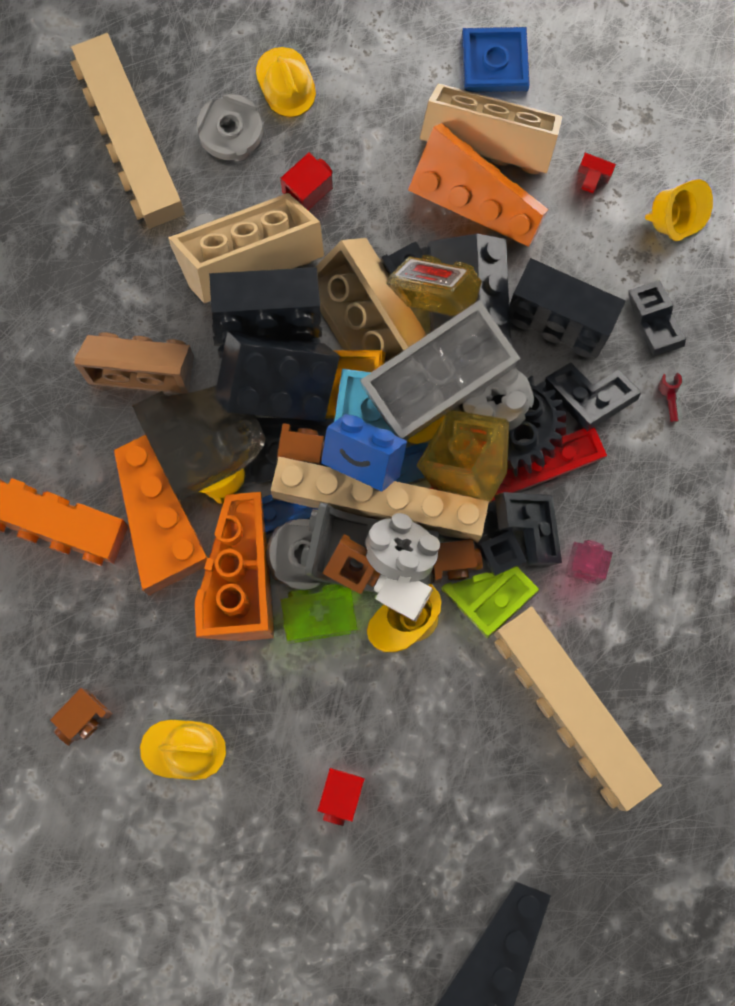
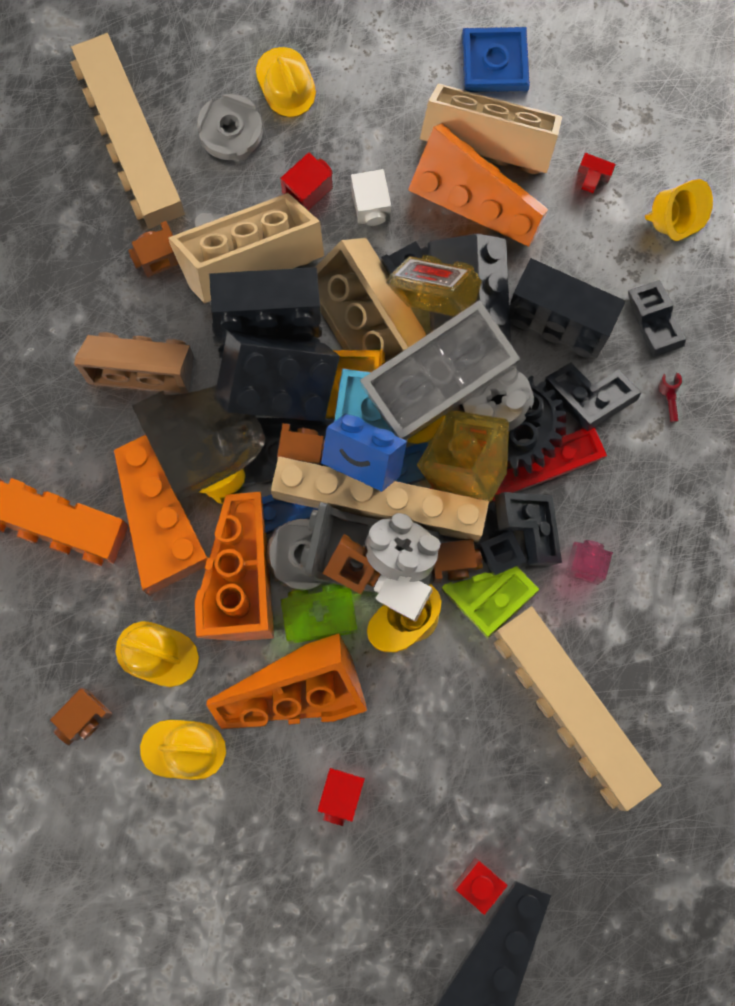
(154, 251): none -> dark orange brick
(157, 654): none -> yellow piece
(301, 685): none -> orange wedge
(371, 197): none -> white brick
(479, 886): none -> red brick

